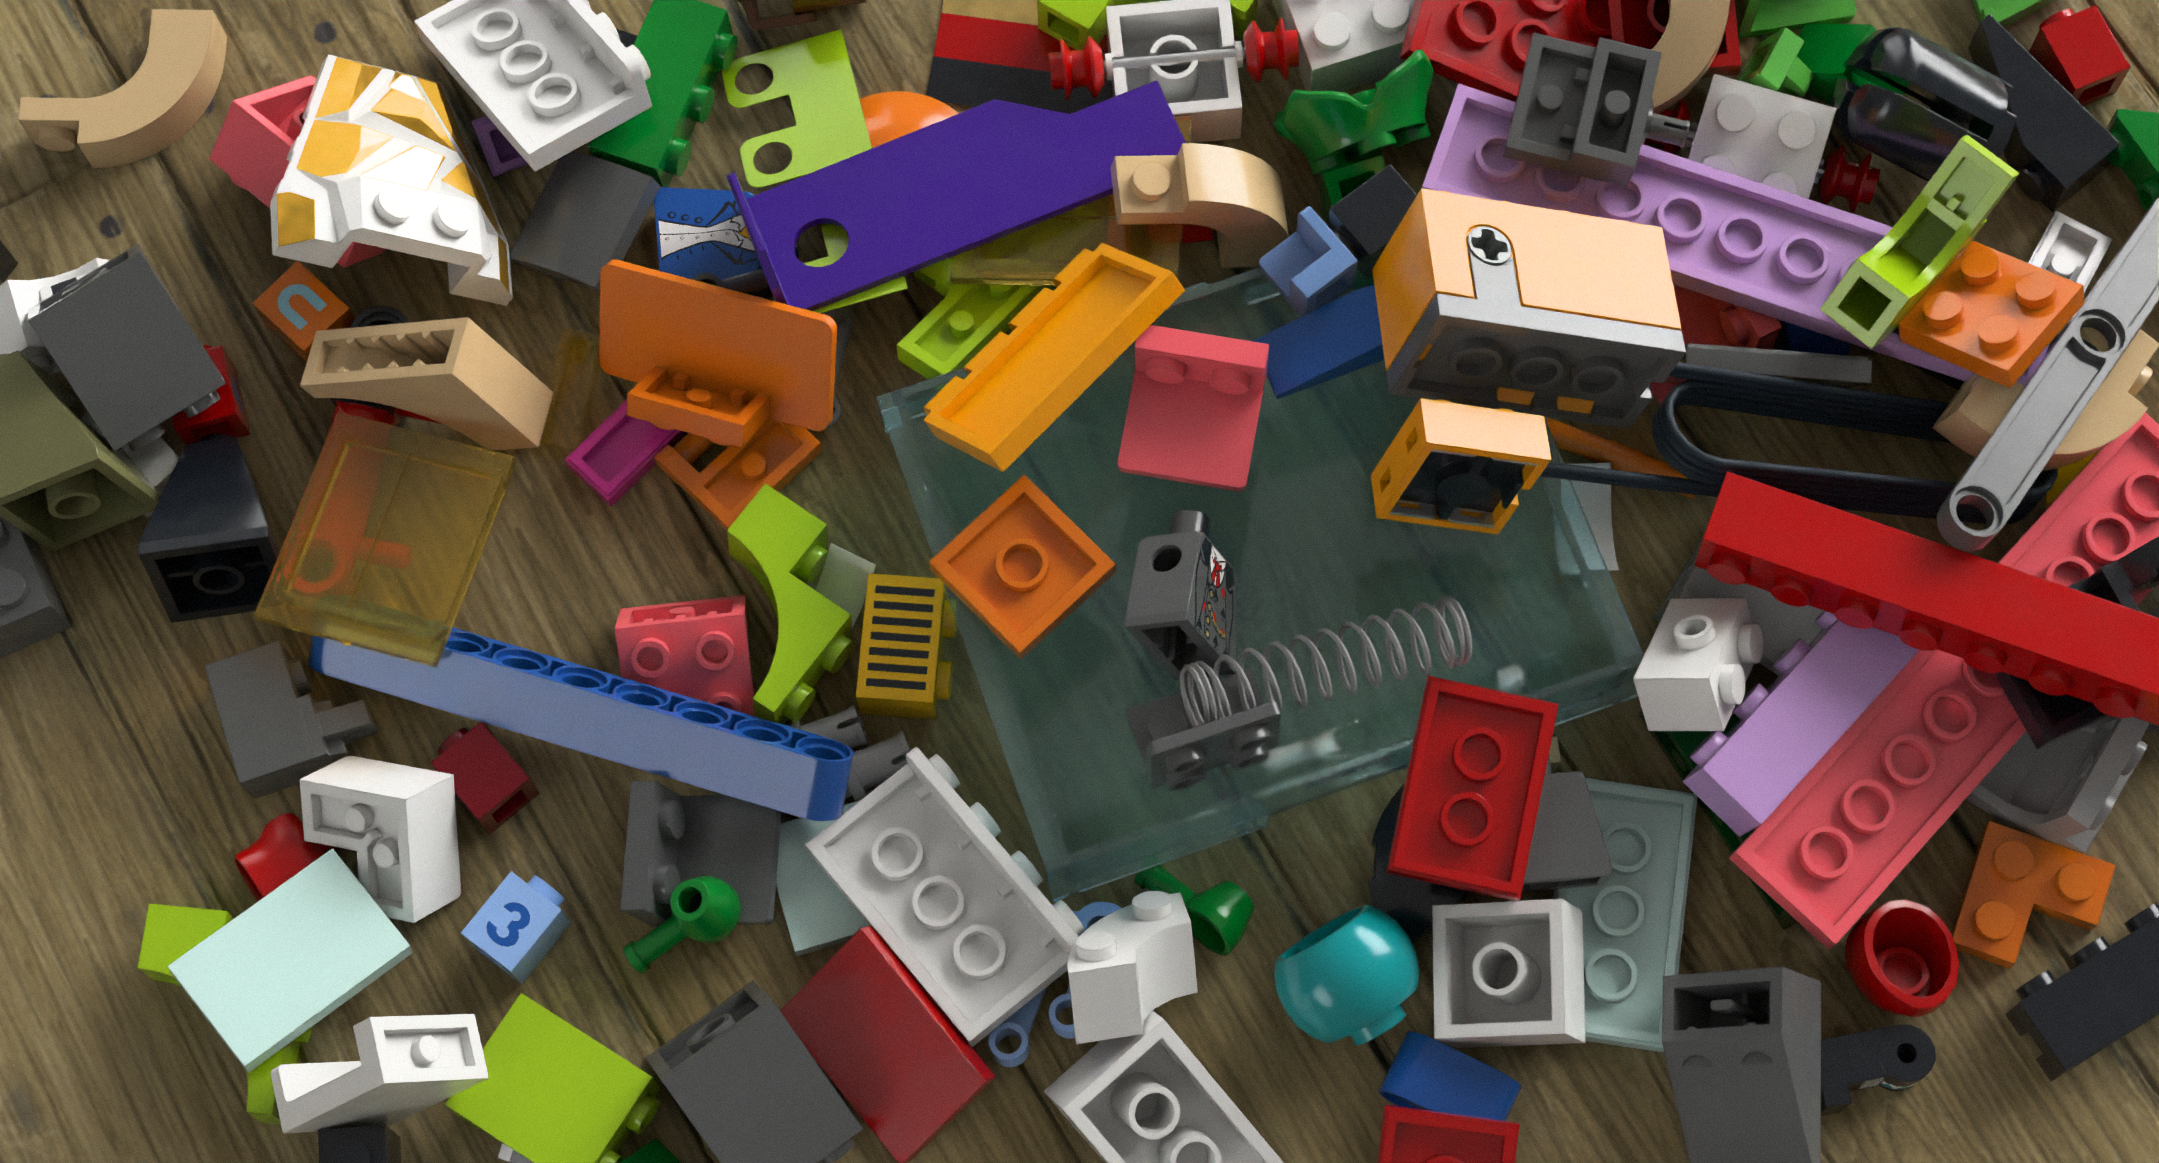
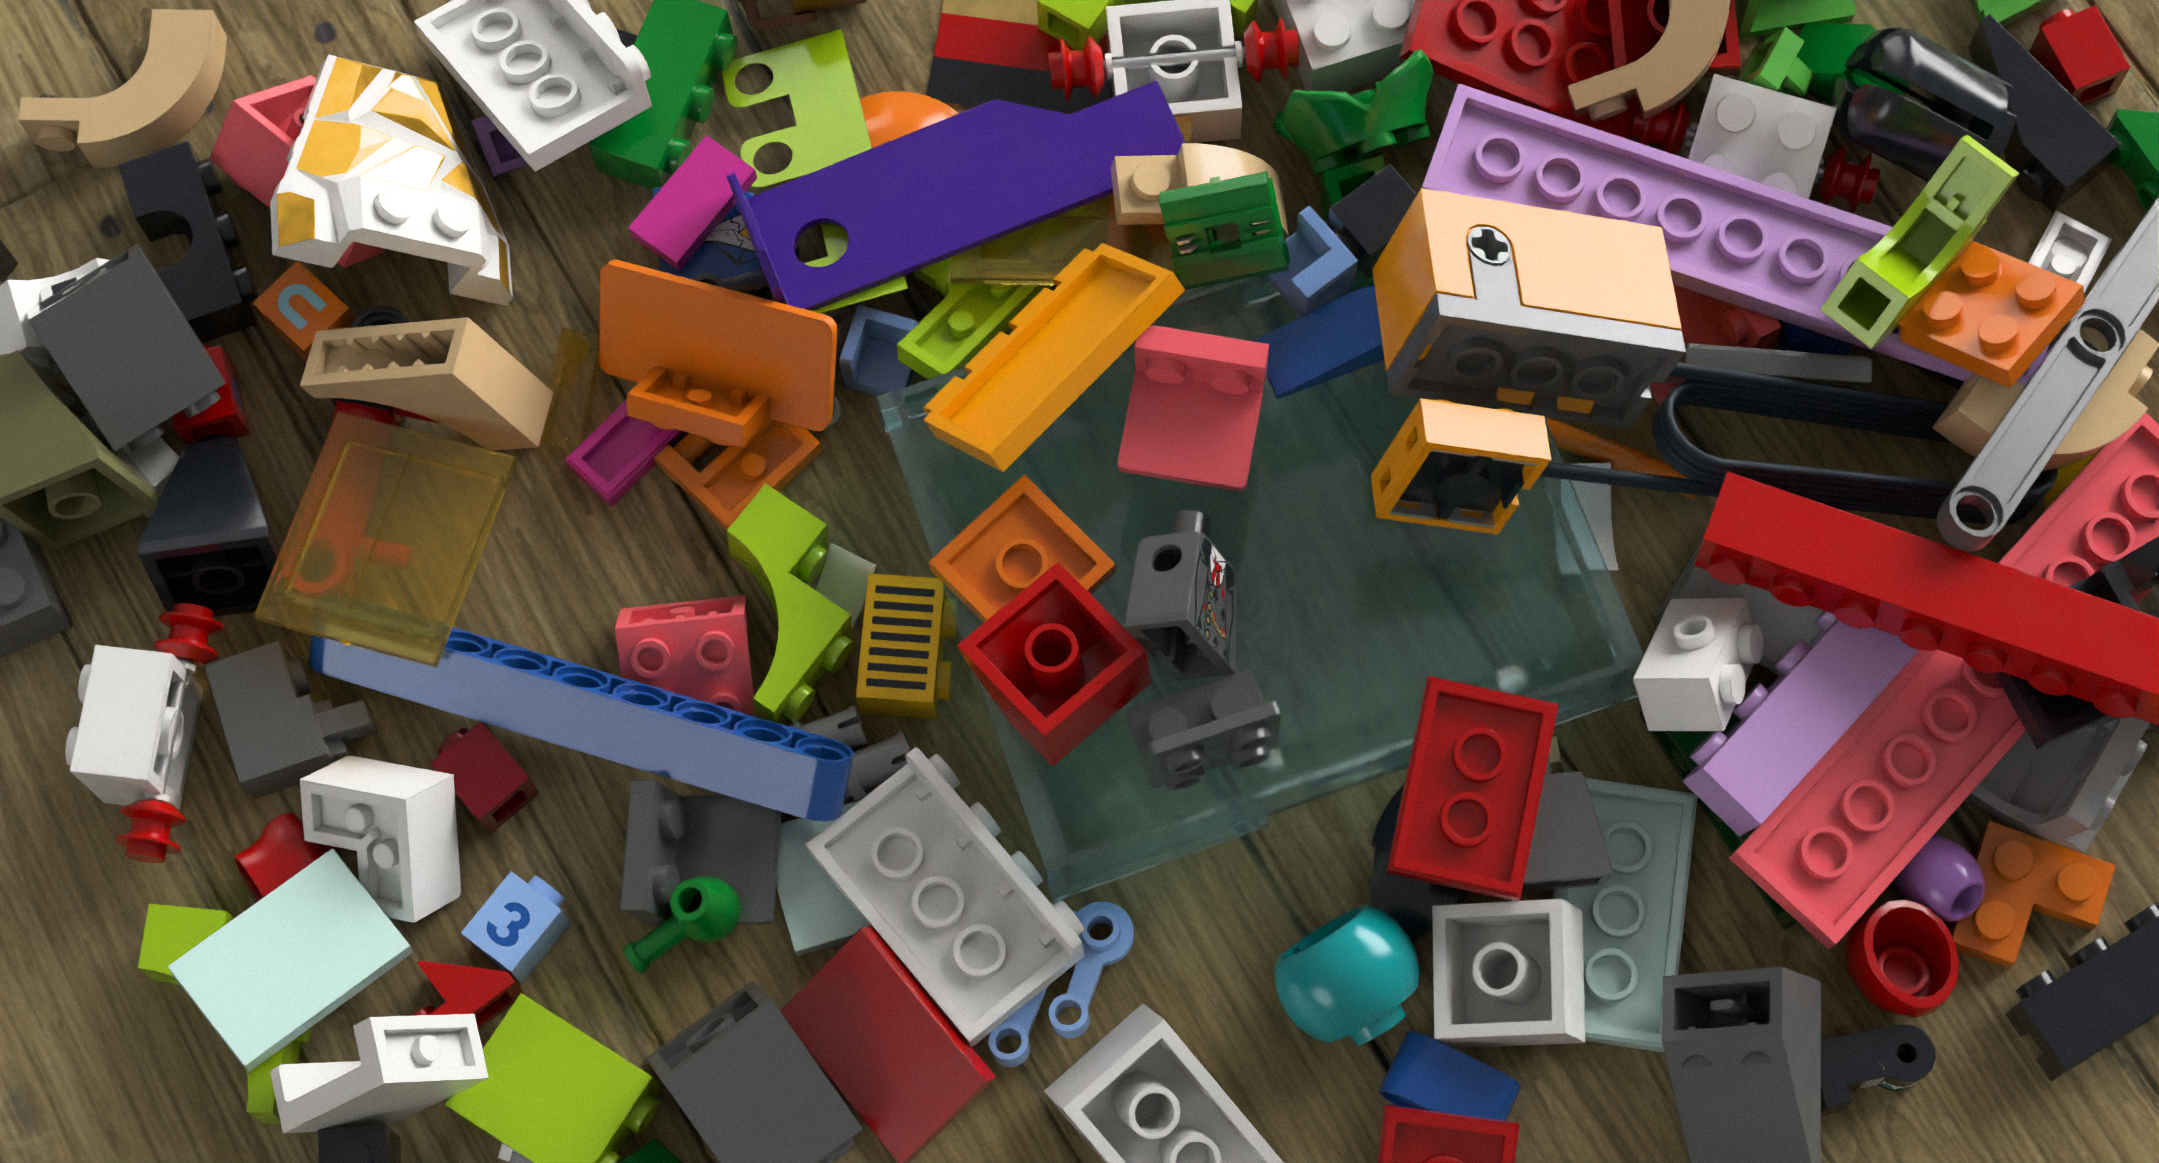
(142, 728): none -> white brick
(175, 195): none -> black arch
(470, 990): none -> red slope
(584, 219): dark grey slope -> none
(691, 203): none -> dark pink tile
(870, 352): none -> medium blue panel
(1056, 663): none -> red slope
(1130, 966): white brick -> none
(1216, 915): green bar -> none
(1242, 200): none -> green piece
(1444, 642): light grey piece -> none
(1588, 108): dark grey plate -> none
(1943, 879): none -> medium lavender animal

